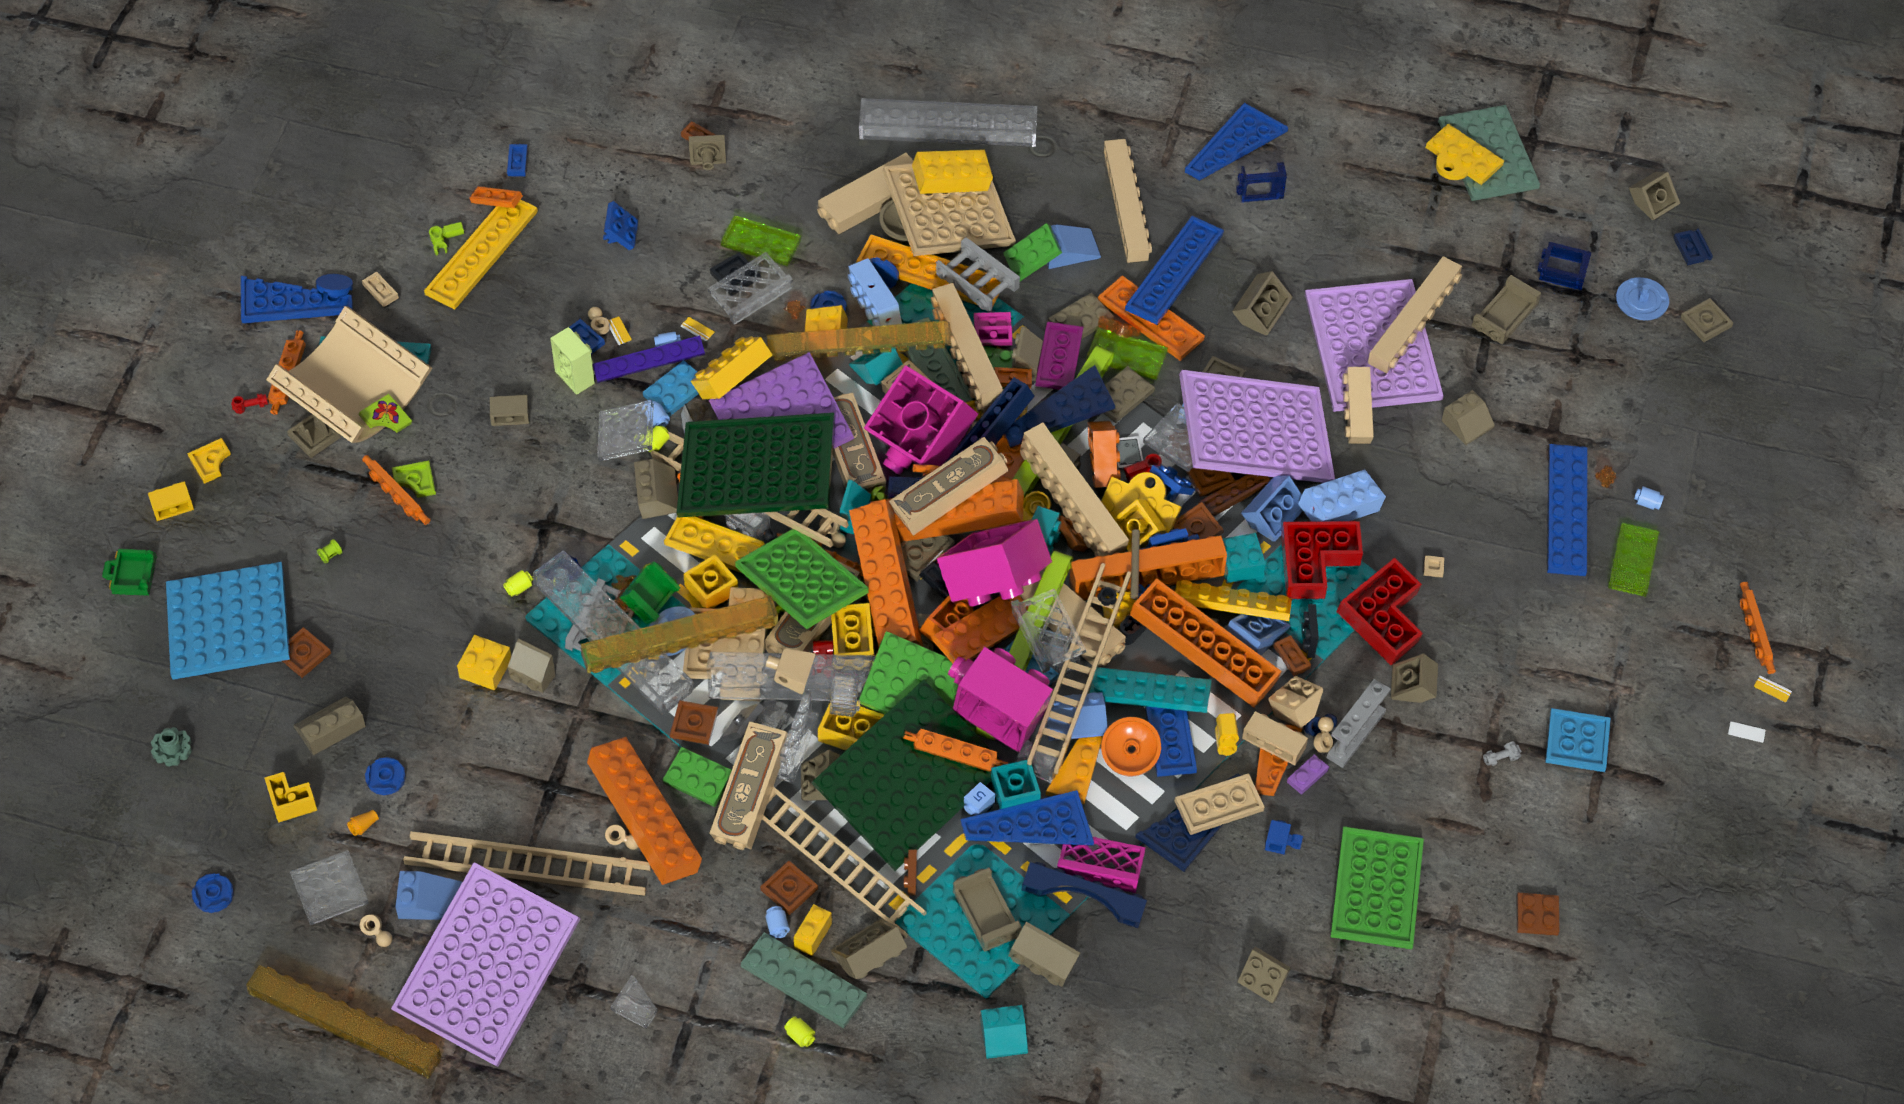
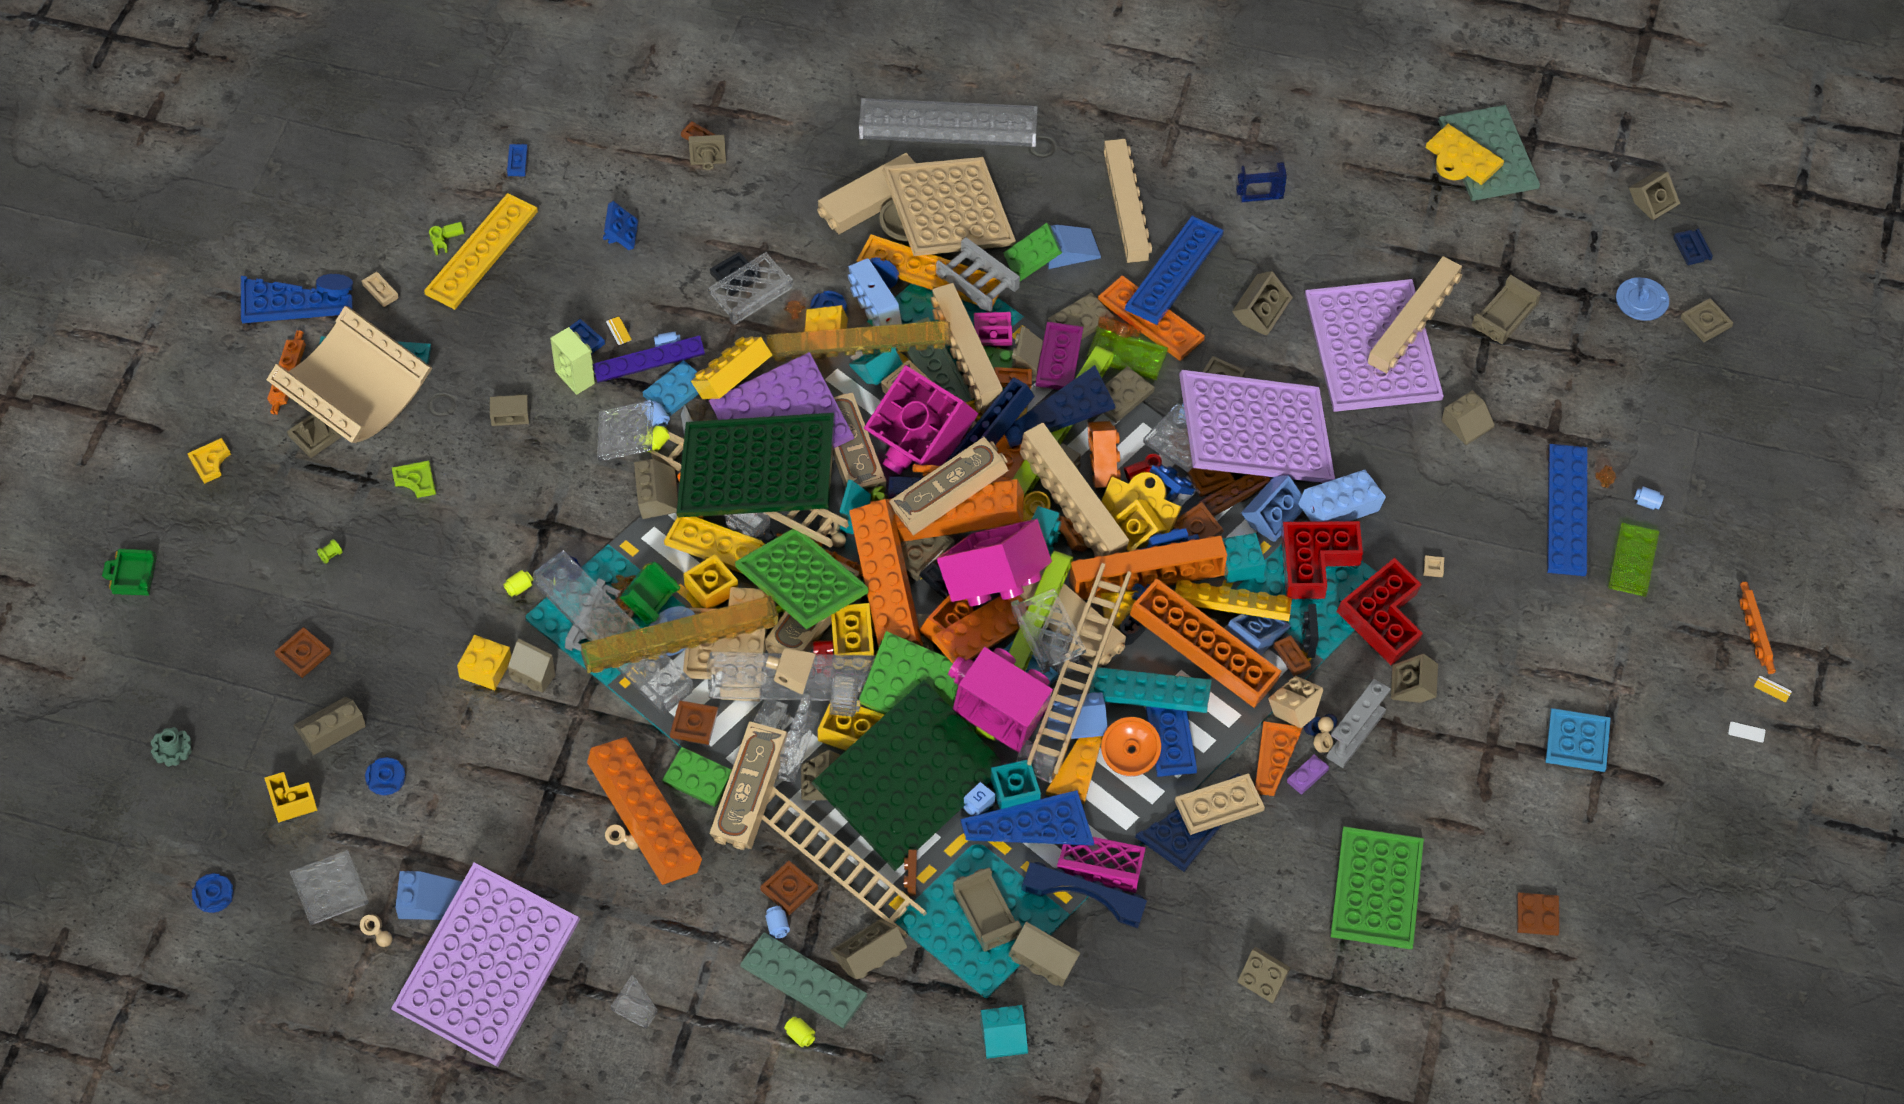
(170, 501): yellow brick -> none
(227, 620): dark azure plate -> none
(239, 404): red bar -> none
(344, 1021): clear yellow brick -> none
(362, 822): light orange cone -> none
(385, 413): lime tile -> none
(398, 494): orange plate -> none
(496, 197): orange tile -> none
(530, 852): tan ladder -> none
(598, 323): tan plate -> none
(697, 328): yellow sticker -> none
(741, 721): flat silver plate -> none
(758, 238): clear neon green plate -> none
(812, 930): yellow brick -> none
(952, 171): yellow brick -> none
(954, 749): orange plate -> none
(1107, 591): black plate -> none
(1129, 451): light grey sticker -> none
(1135, 564): dark tan bar -> none
(1226, 734): yellow brick -> none
(1239, 136): blue wing -> none
(1275, 738): tan brick -> none
(1279, 837): blue brick -> none
(1359, 405): tan brick -> none
(1511, 751): light grey bar -> none
(1562, 277): clear blue window -> none

